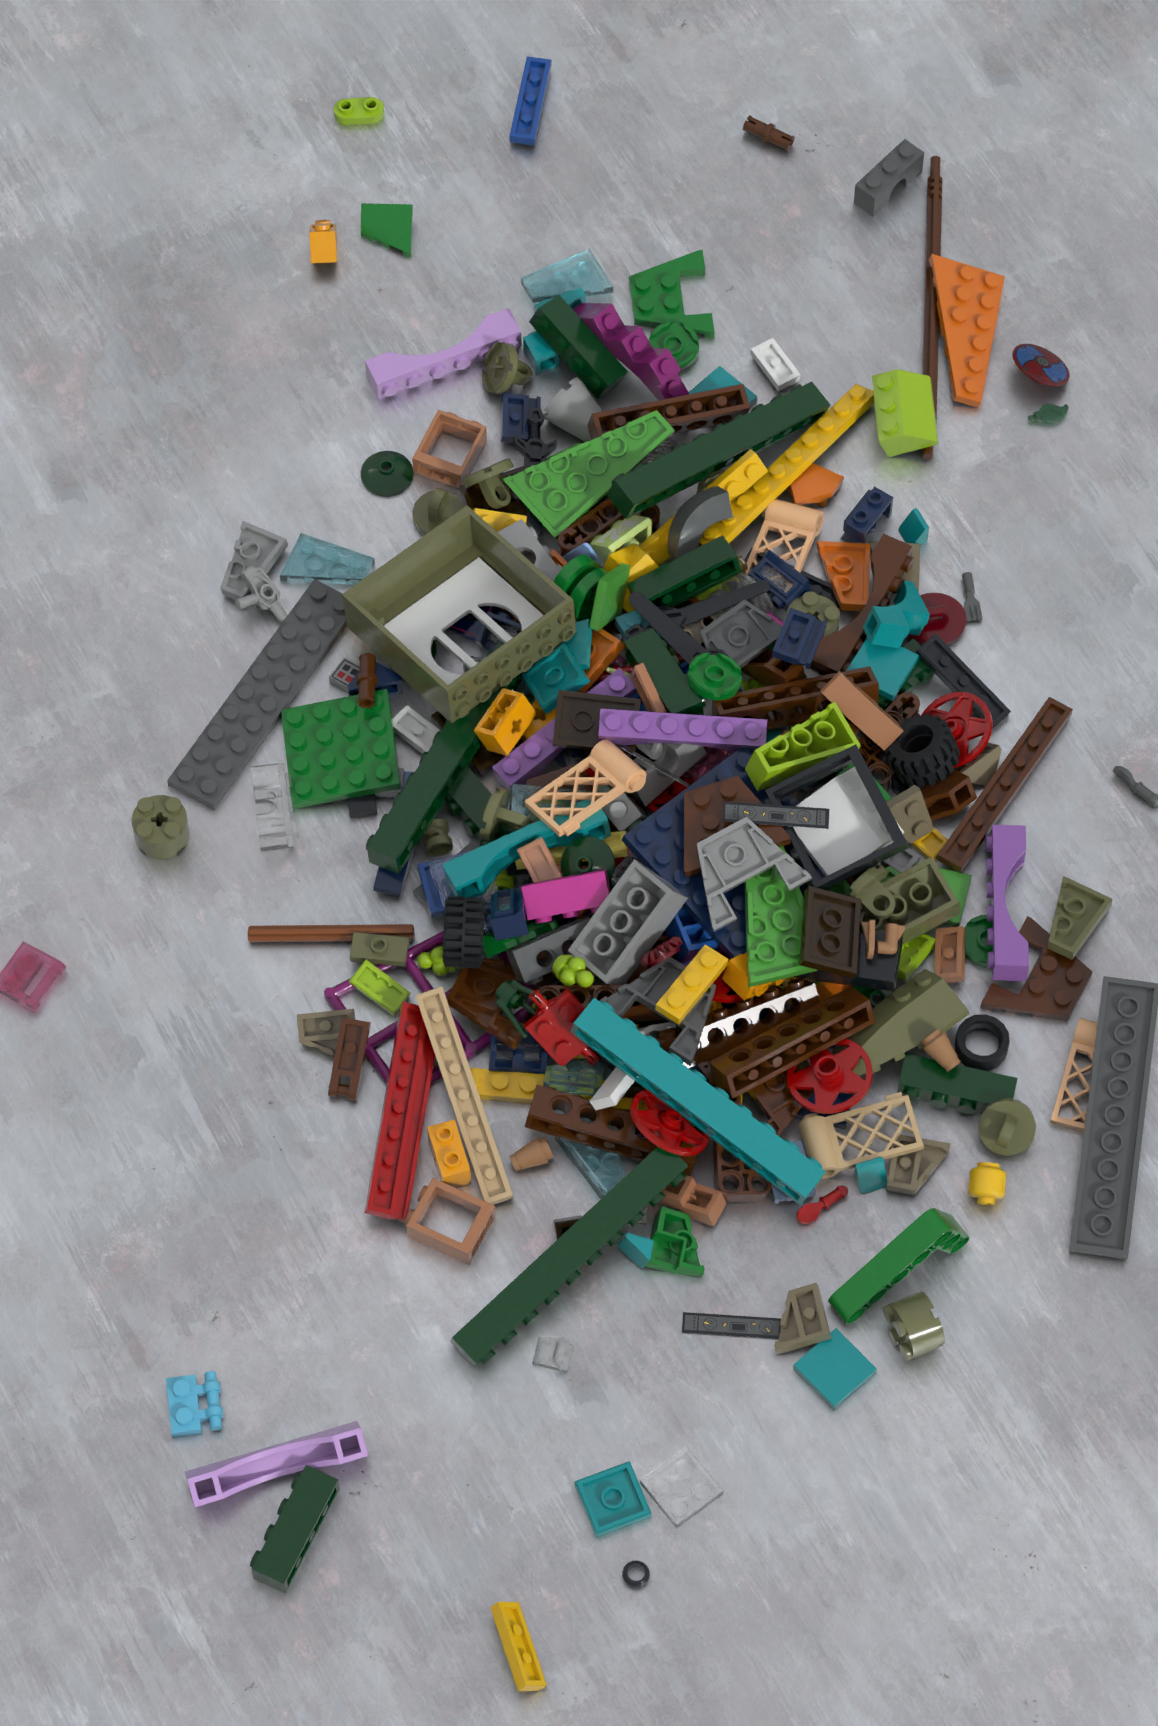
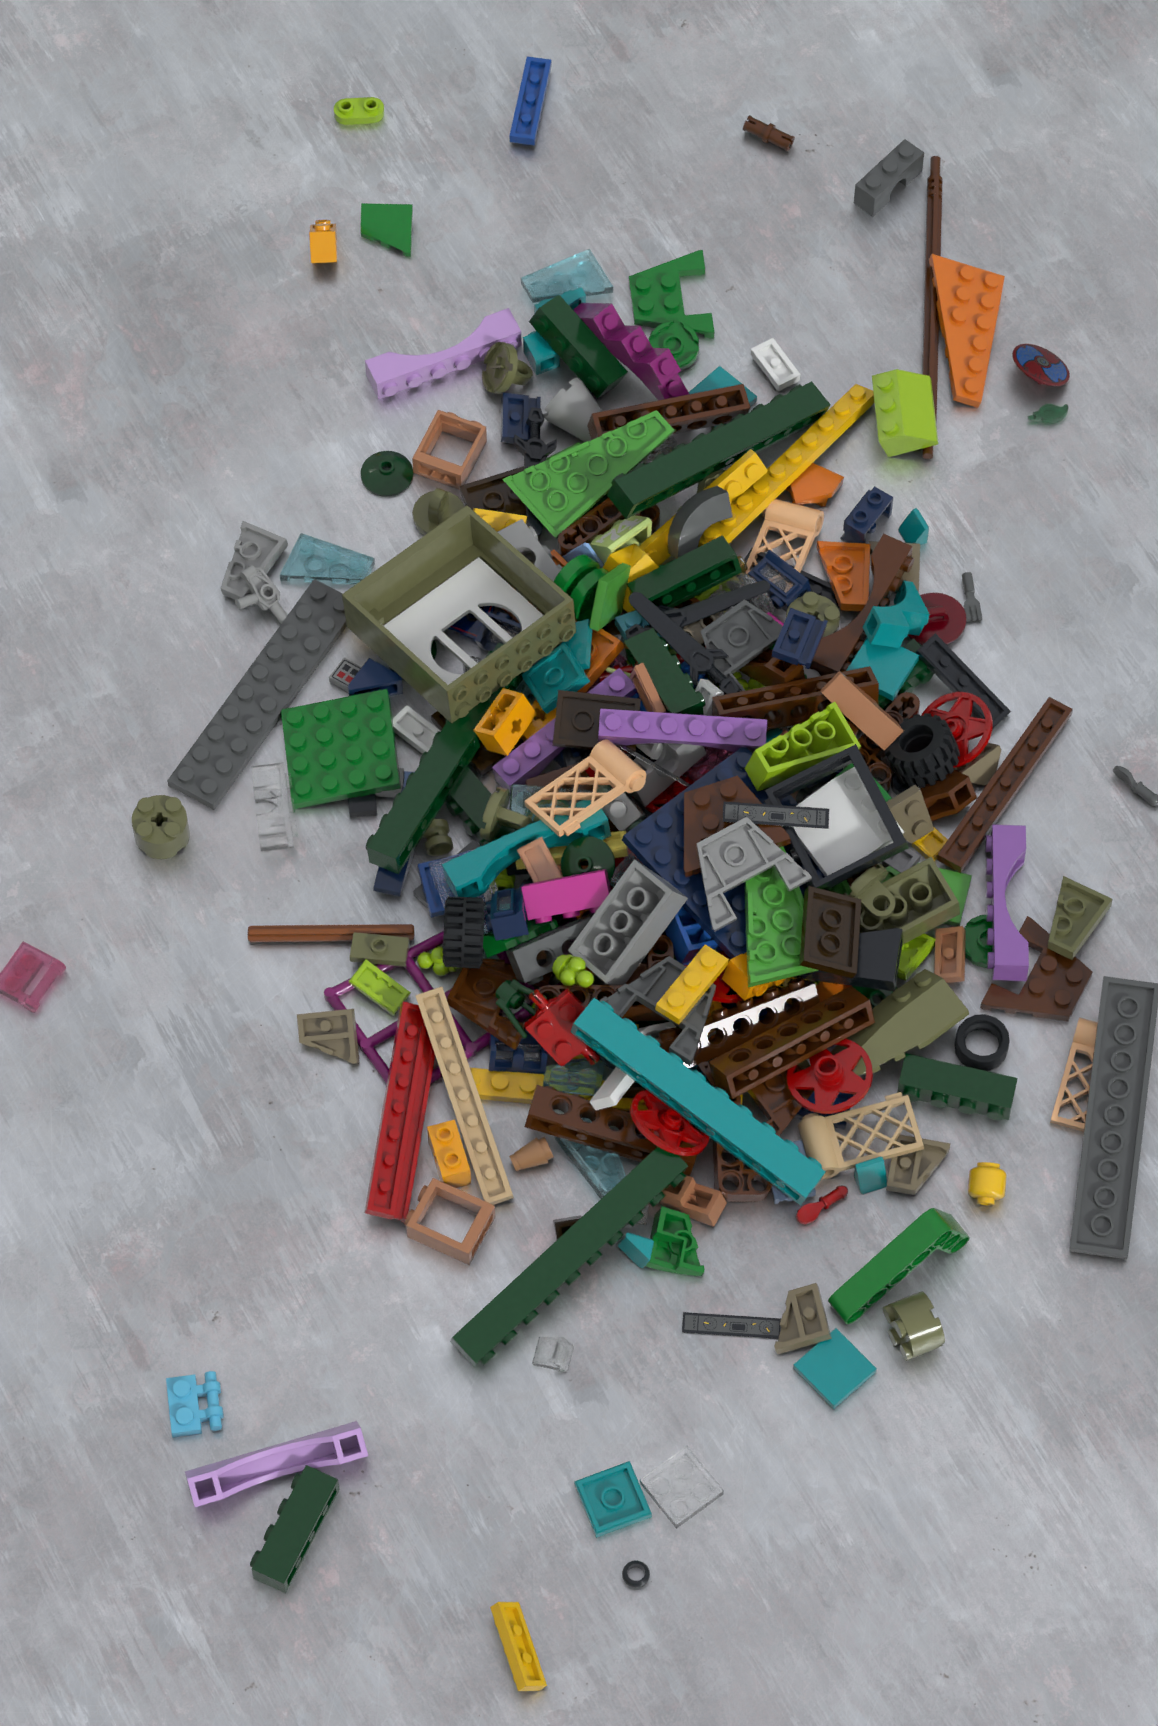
(349, 1058): reddish brown plate -> none
(367, 680): reddish brown pin -> none
(491, 480): olive tile -> none
(661, 952): dark red gear -> none
(714, 676): green tile -> none
(889, 946): medium nougat piece -> none
(940, 1049): medium nougat cone -> none
(1007, 1127): olive tile -> none

